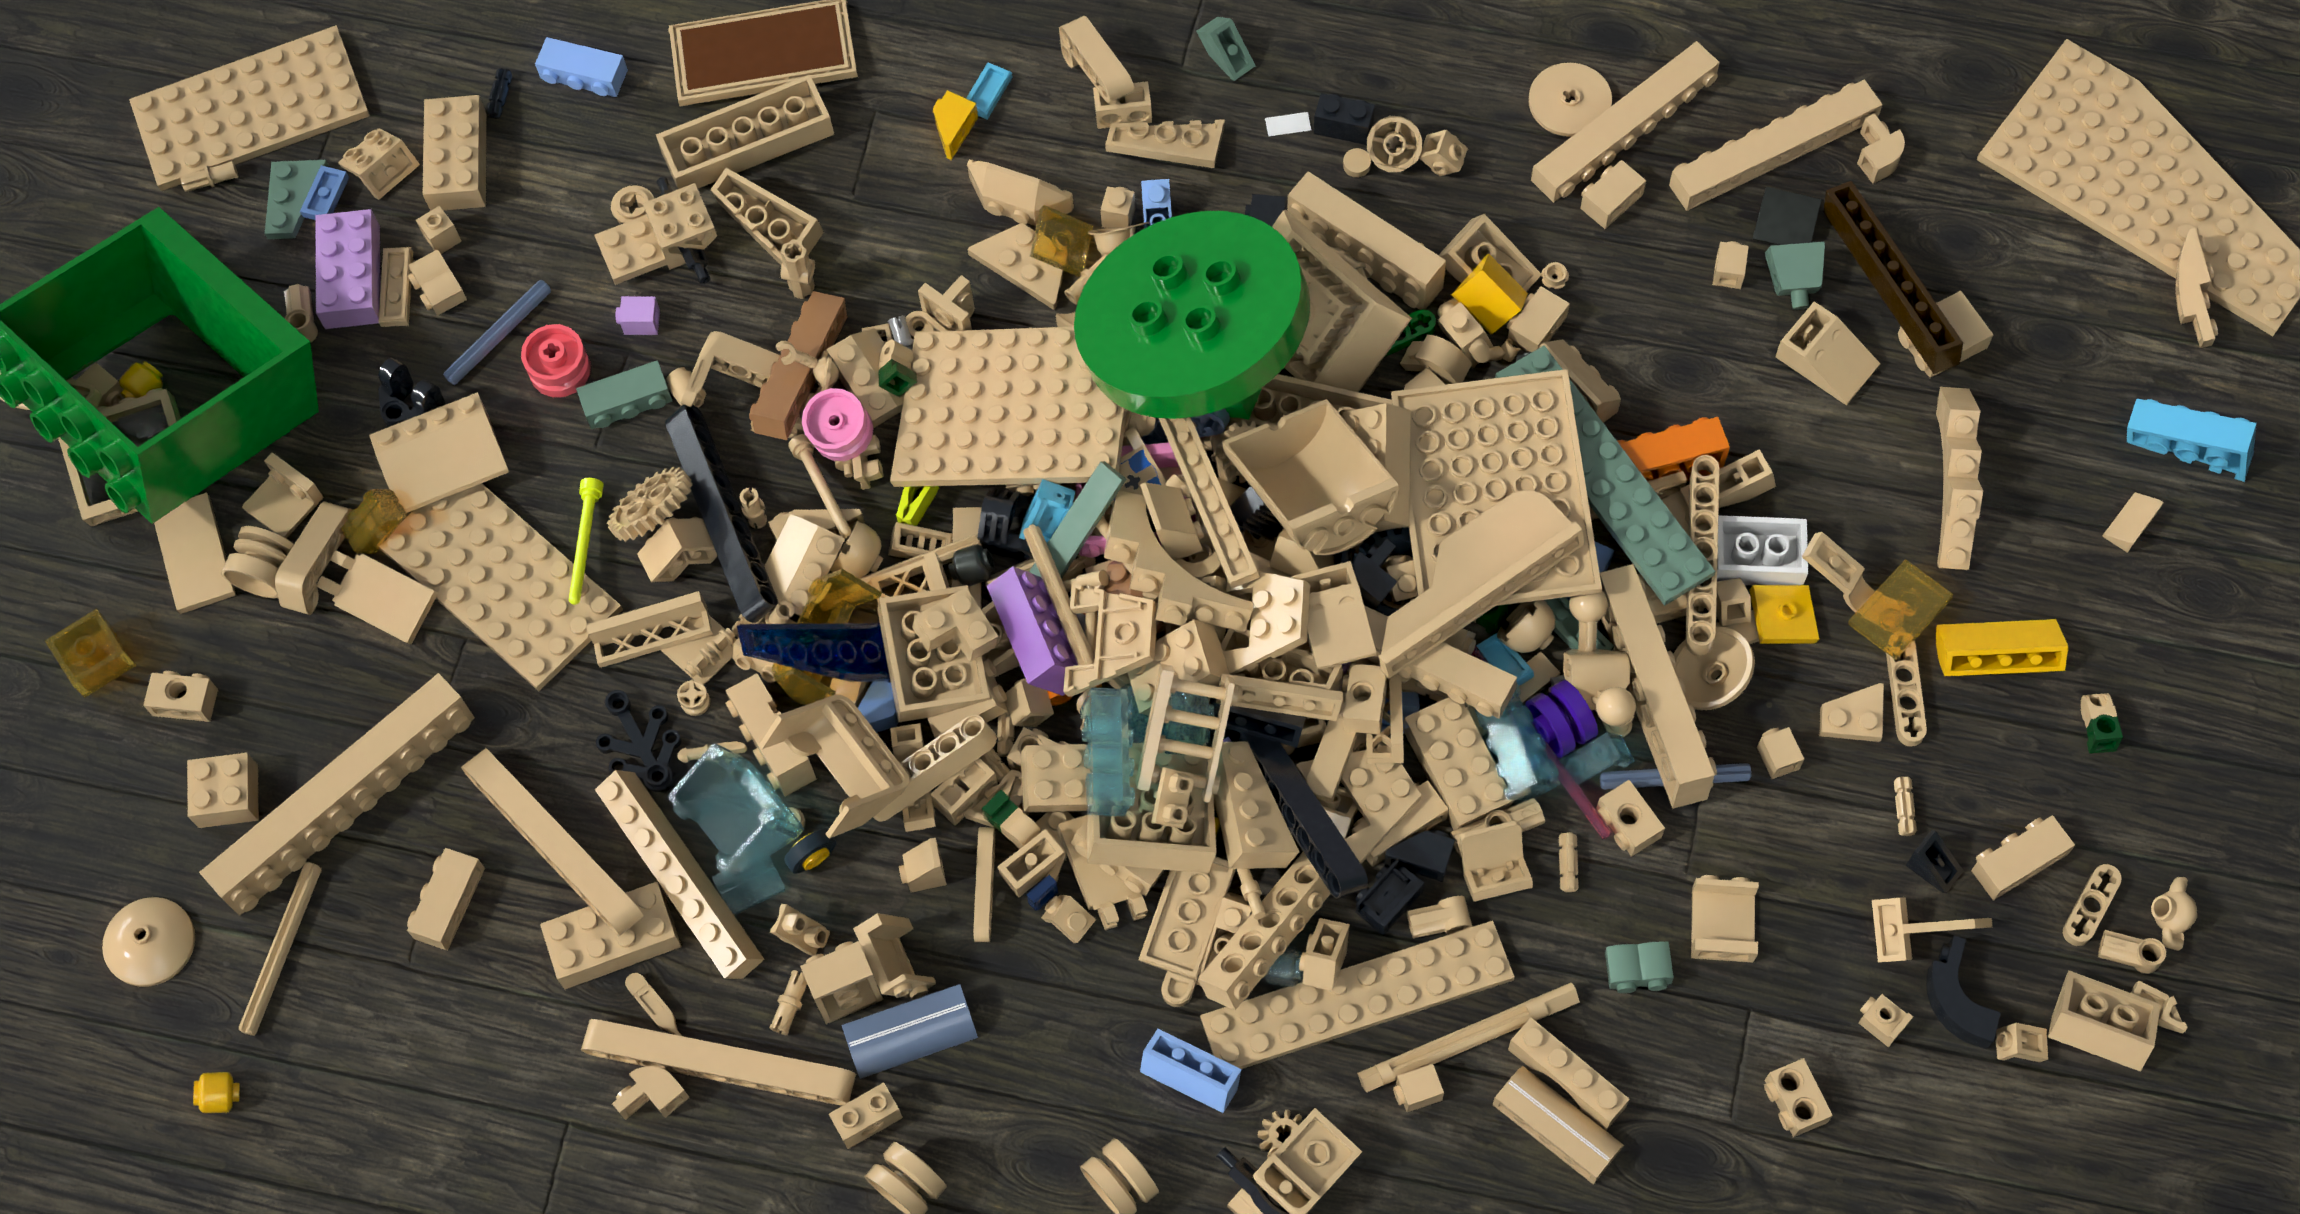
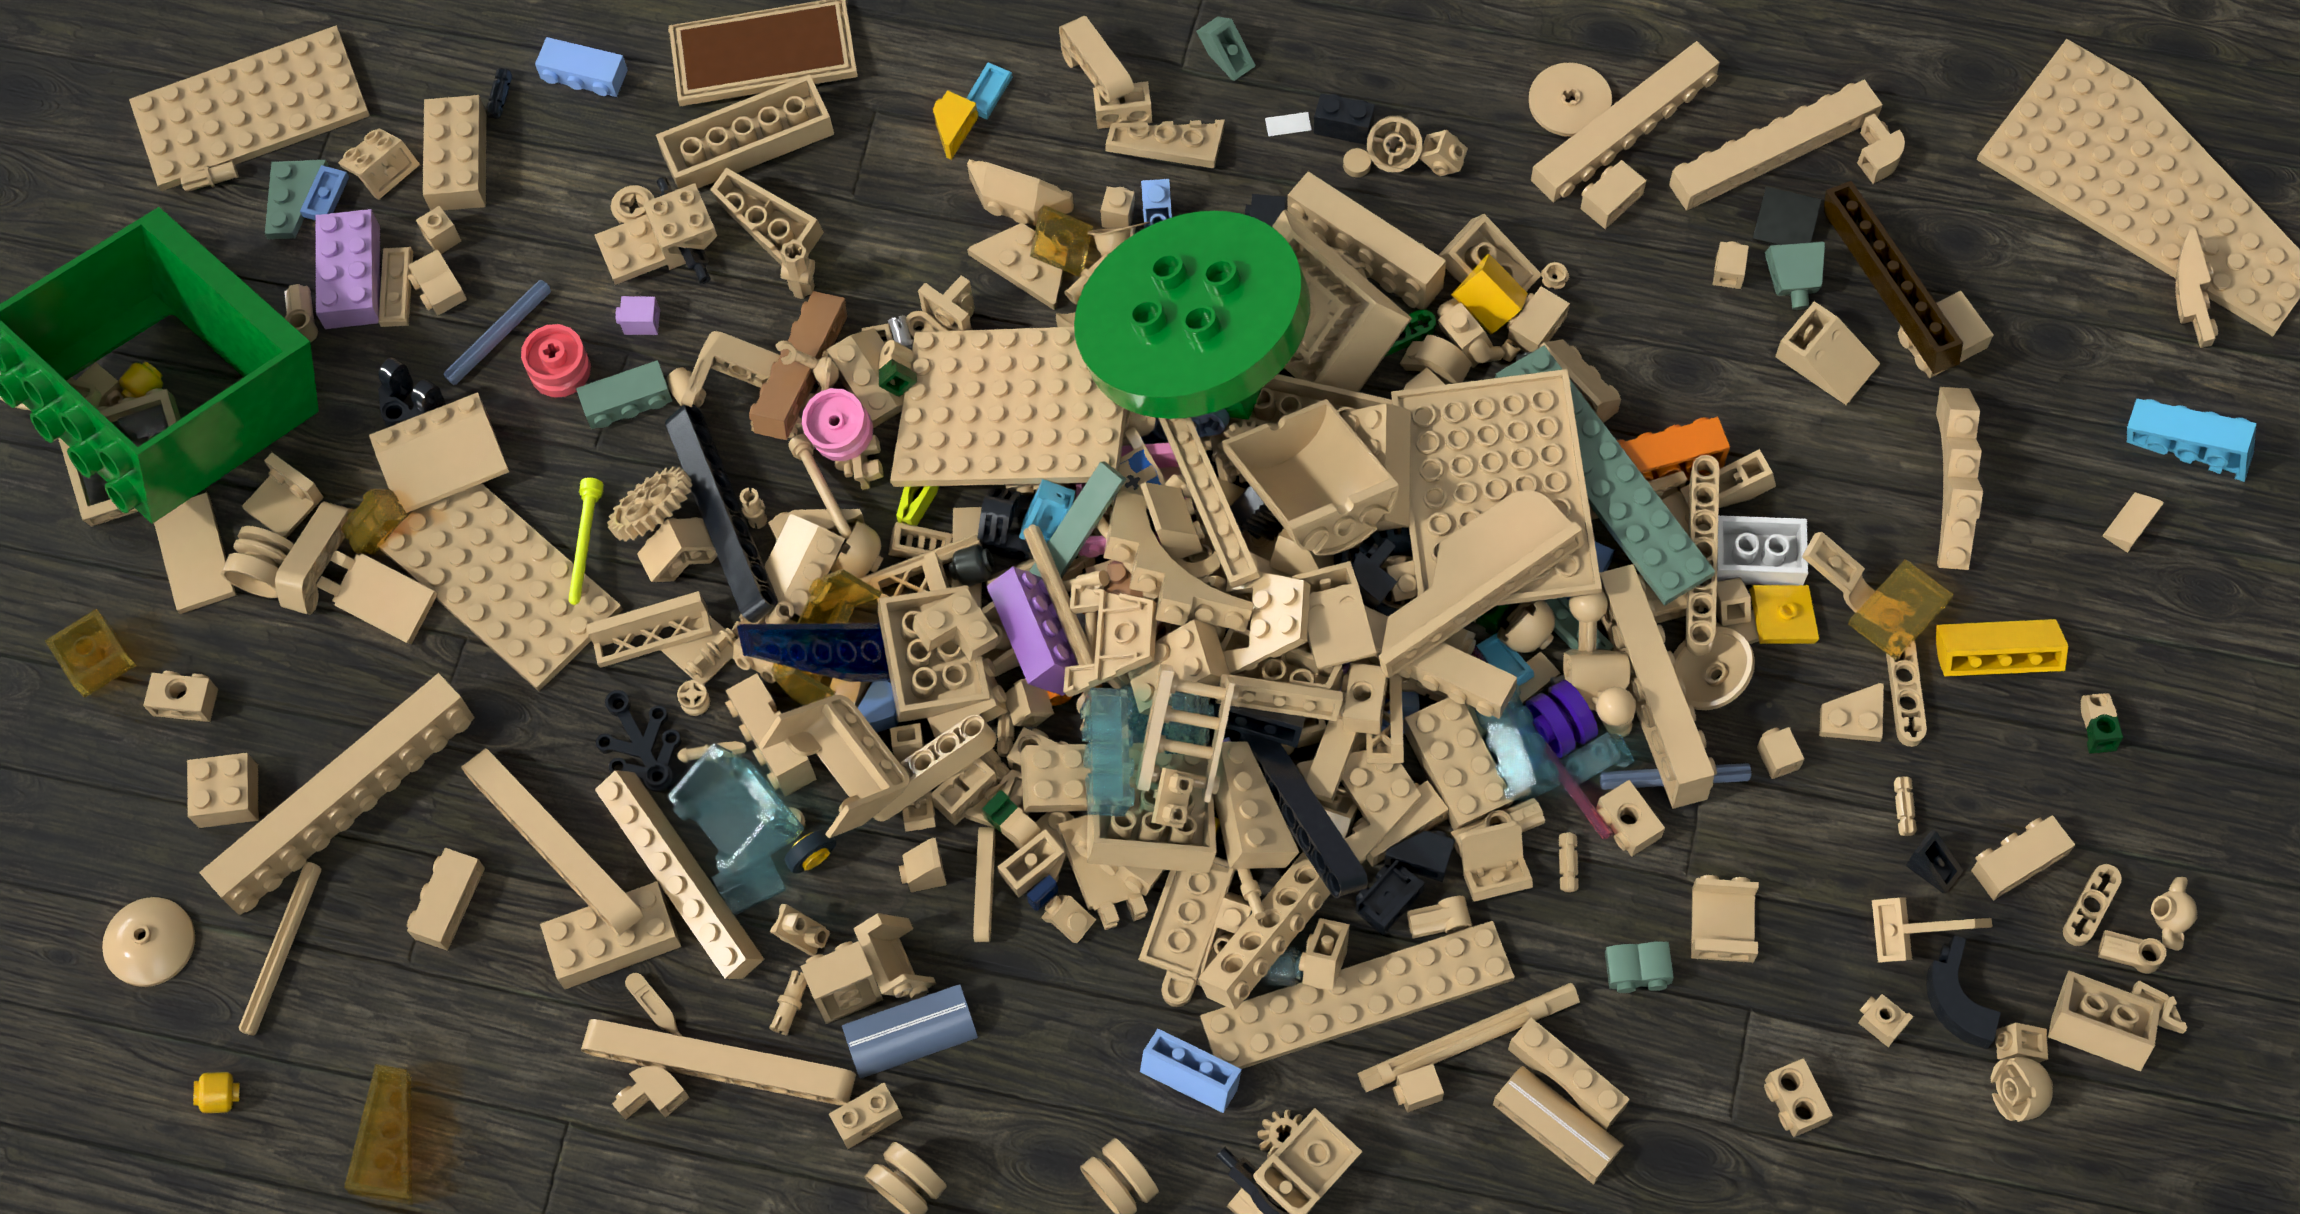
(383, 1145): none -> clear yellow wedge
(2022, 1088): none -> tan cylinder

